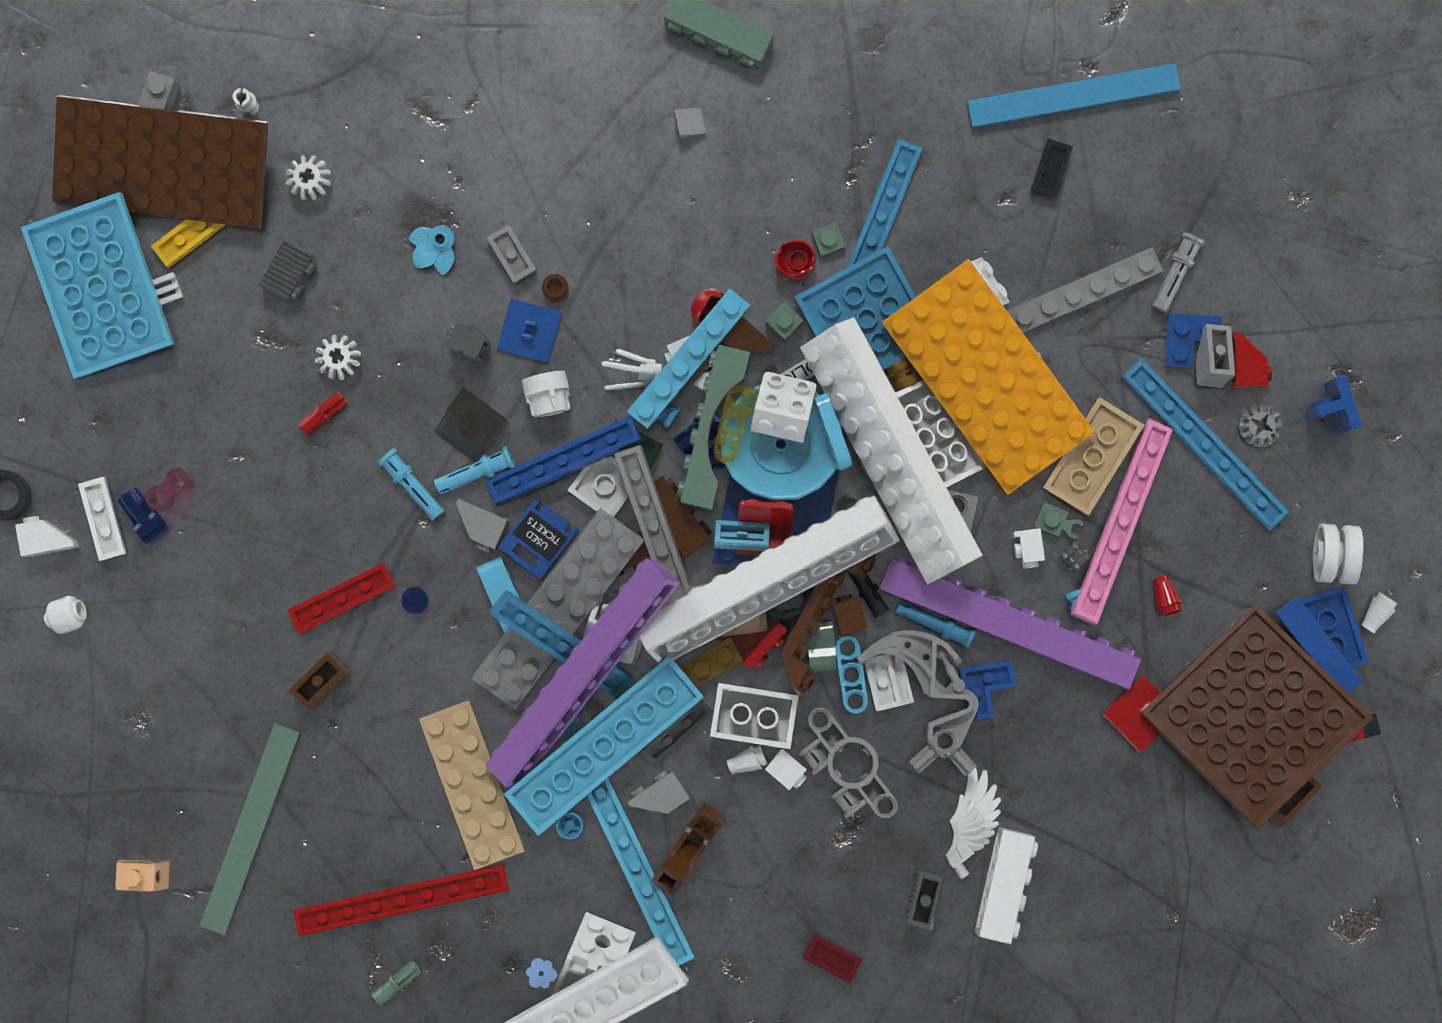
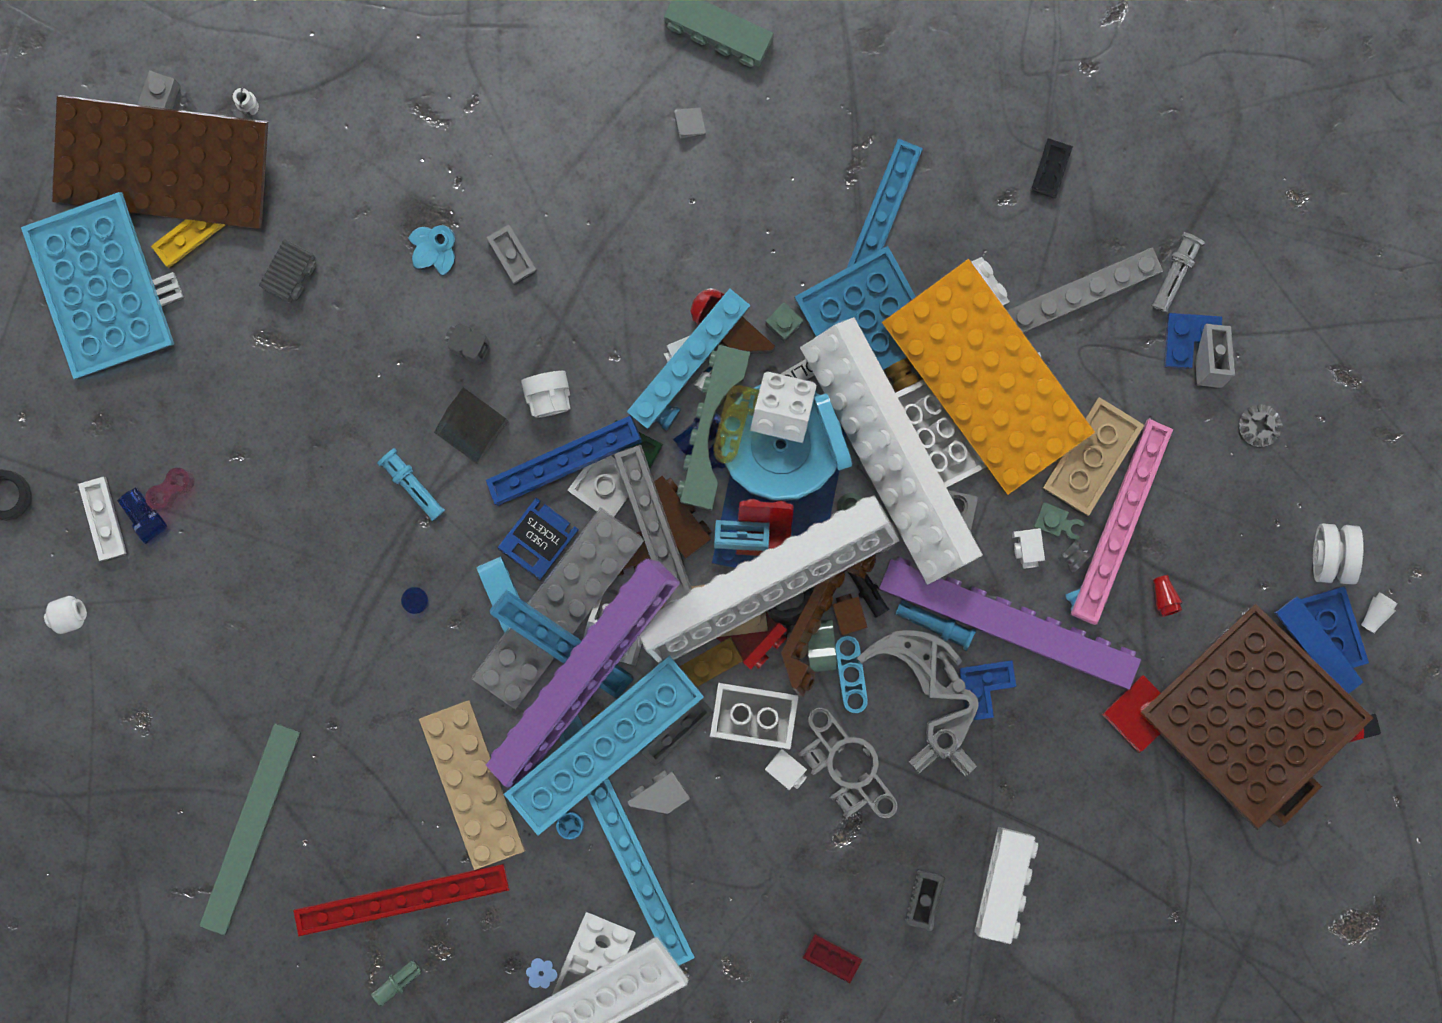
(42, 537): white slope -> none
(141, 875): light nougat torso -> none
(305, 169): white gear -> none
(319, 681): reddish brown brick -> none
(322, 413): red axle -> none
(341, 598): red plate -> none
(346, 351): white gear -> none
(482, 526): light grey slope -> none
(485, 467): medium azure pin -> none
(529, 330): blue piece -> none
(555, 287): reddish brown plate -> none
(647, 371): white plant -> none
(688, 848): reddish brown arch -> none
(748, 760): white cone -> none
(795, 259): red hair -> none
(828, 239): sand green plate -> none
(888, 681): white plate -> none
(972, 821): white animal -> none
(1073, 95): dark azure tile -> none
(1205, 444): dark azure tile -> none
(1249, 364): red slope -> none
(1340, 403): blue bracket -> none

